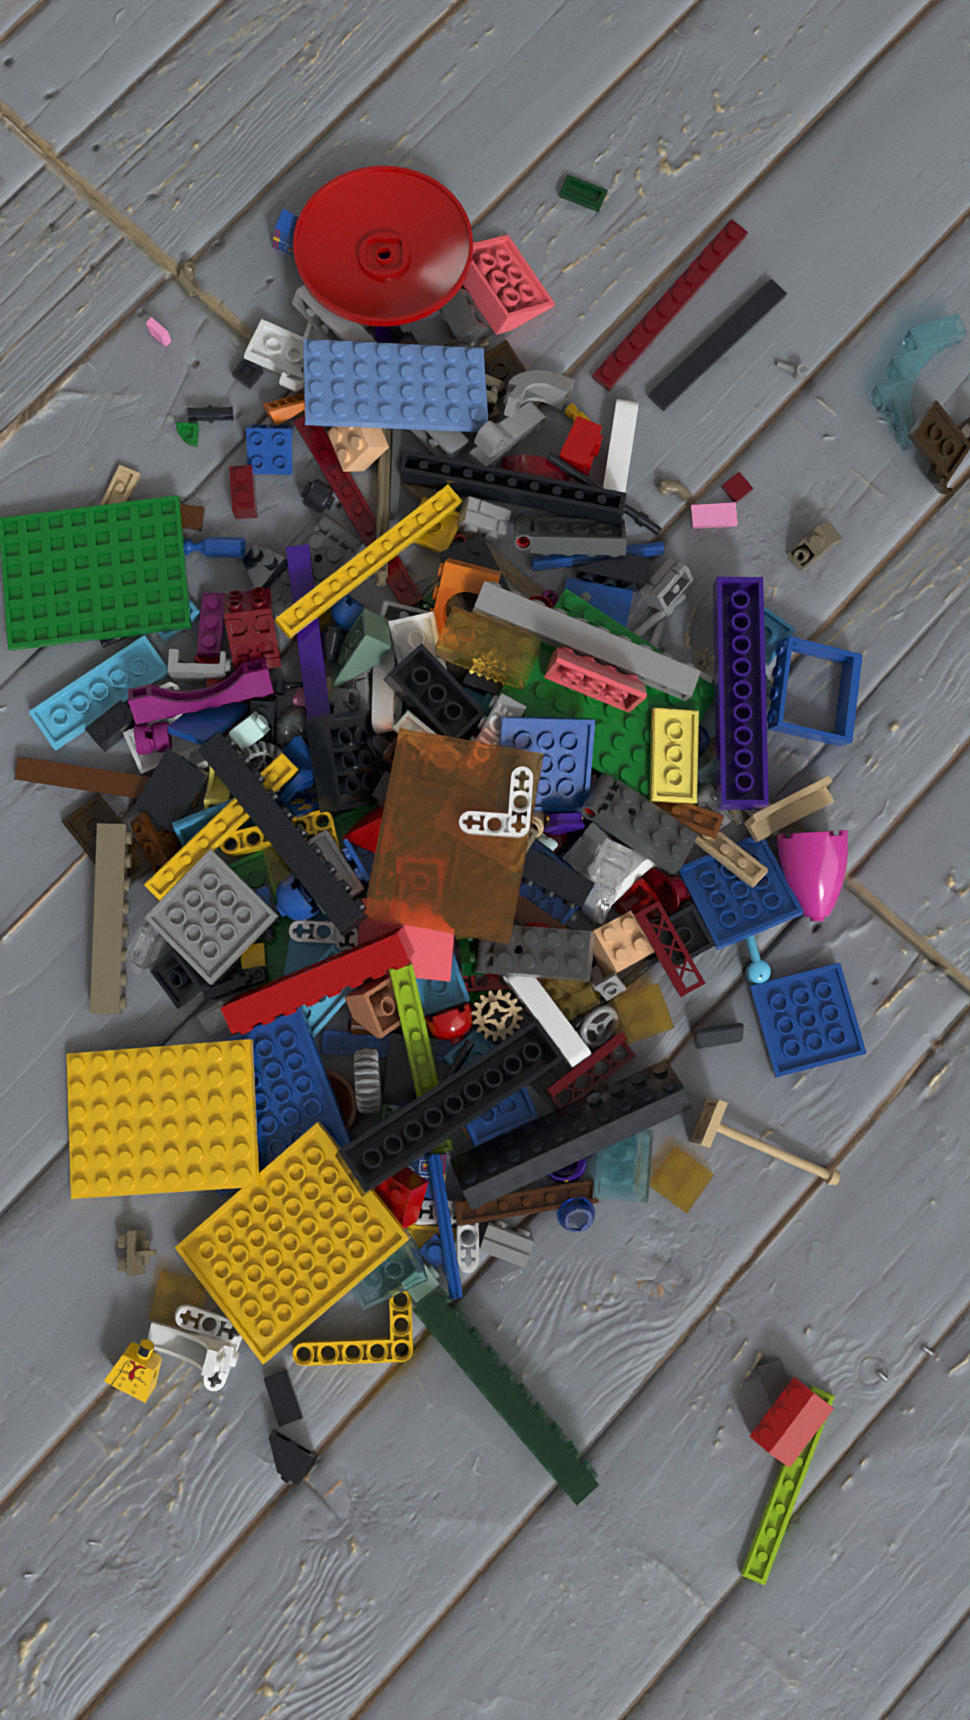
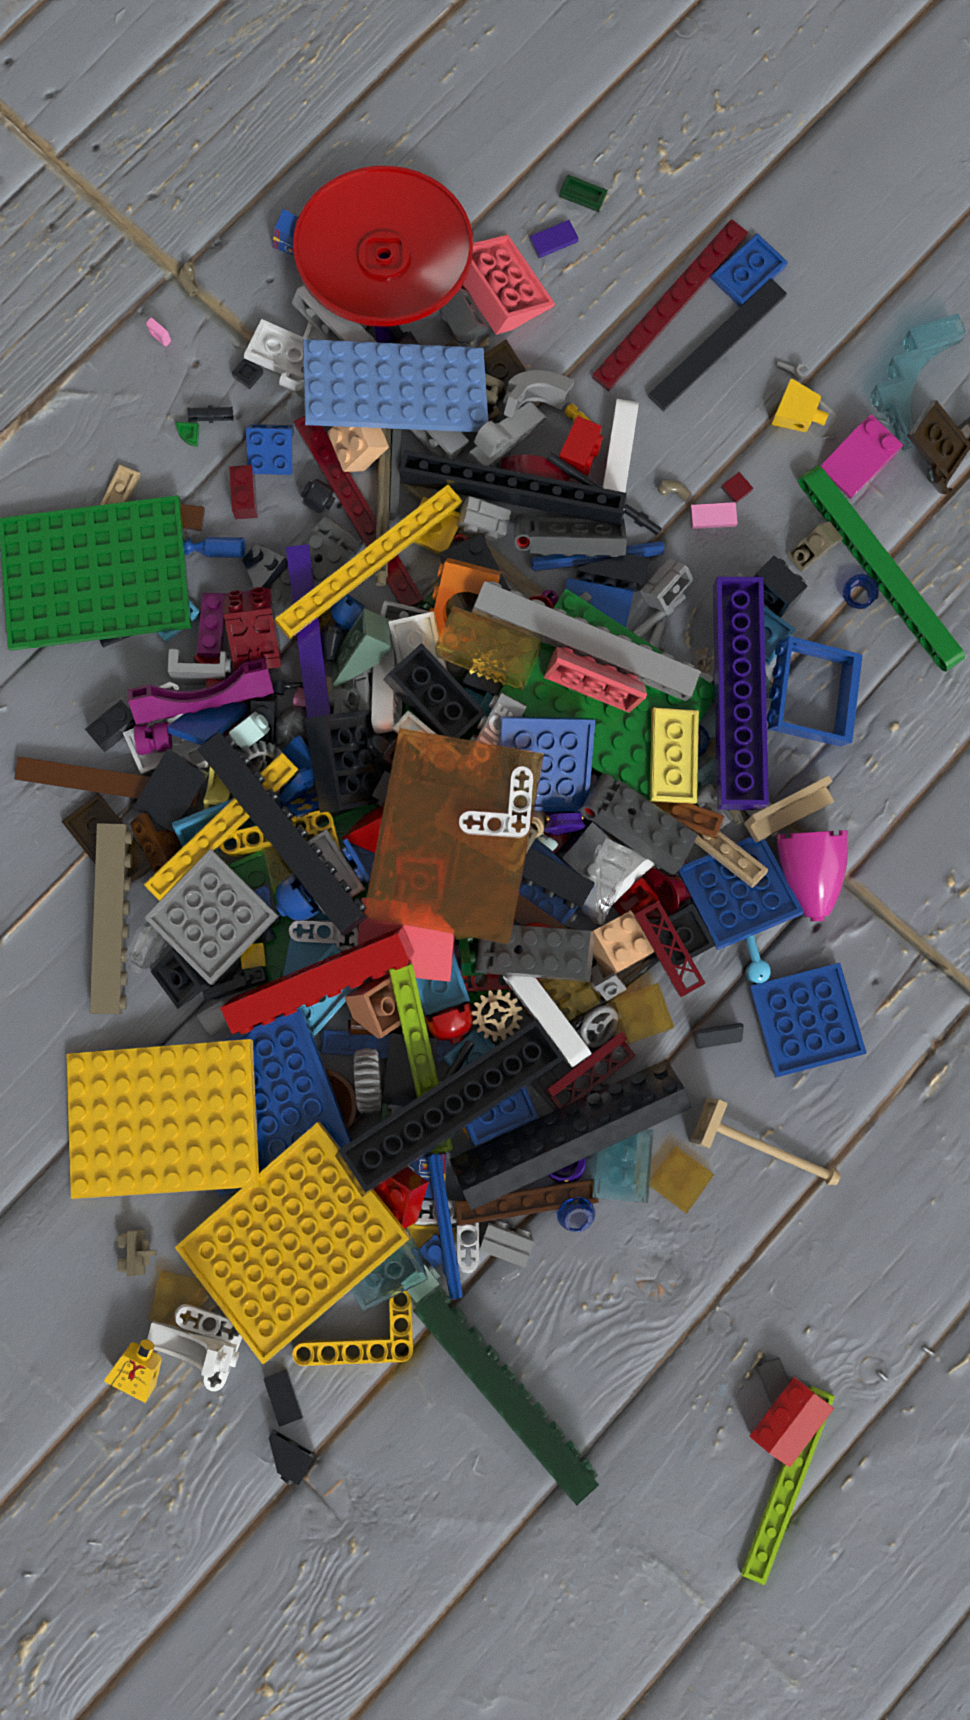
(91, 695): medium azure plate -> none
(285, 408): orange slope -> none
(554, 239): none -> dark purple tile
(749, 270): none -> blue tile
(780, 586): none -> black brick
(799, 408): none -> yellow torso
(861, 456): none -> dark pink slope
(863, 581): none -> clear blue piece
(881, 568): none -> green beam

